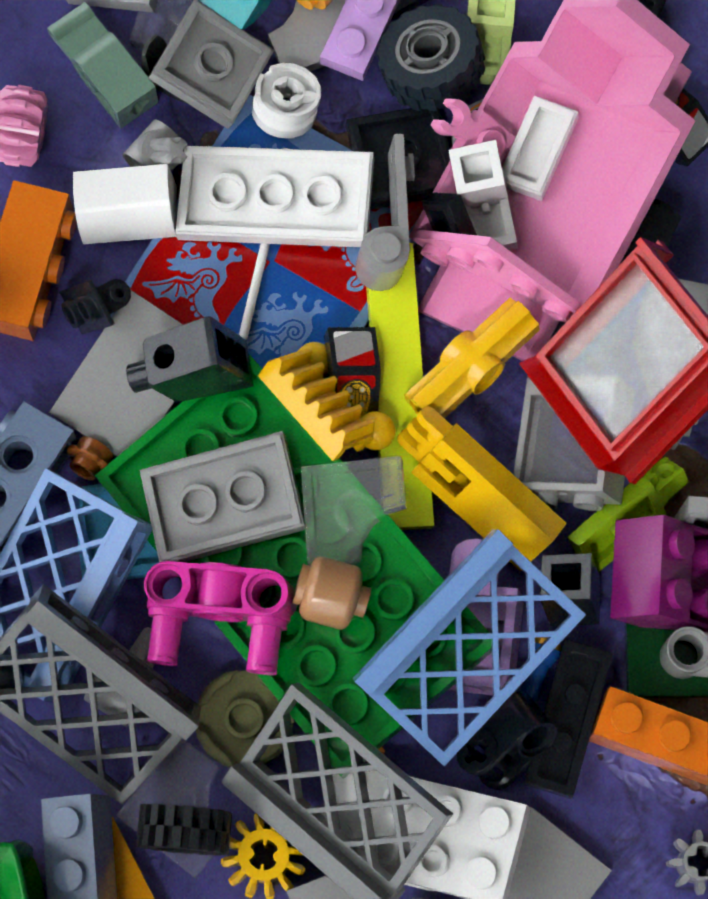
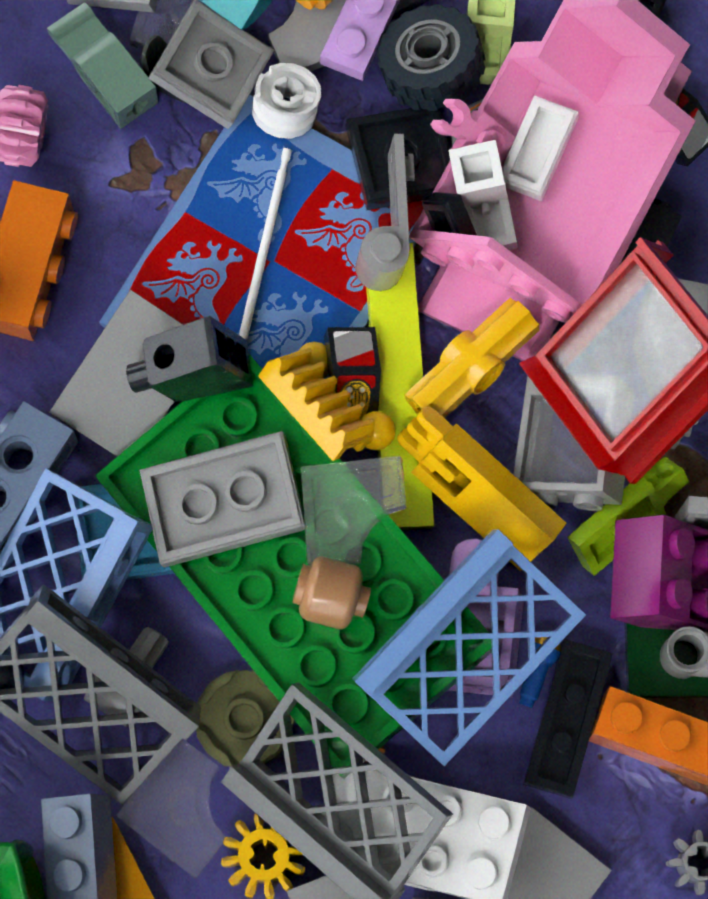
(89, 457): dark orange plate -> none
(91, 306): black hinge -> none
(125, 203): white brick -> none
(156, 146): light grey axle -> none
(184, 829): black tyre -> none
(217, 594): dark pink piece -> none
(275, 196): white tile -> none
(510, 742): black piece -> none
(578, 580): black brick -> none

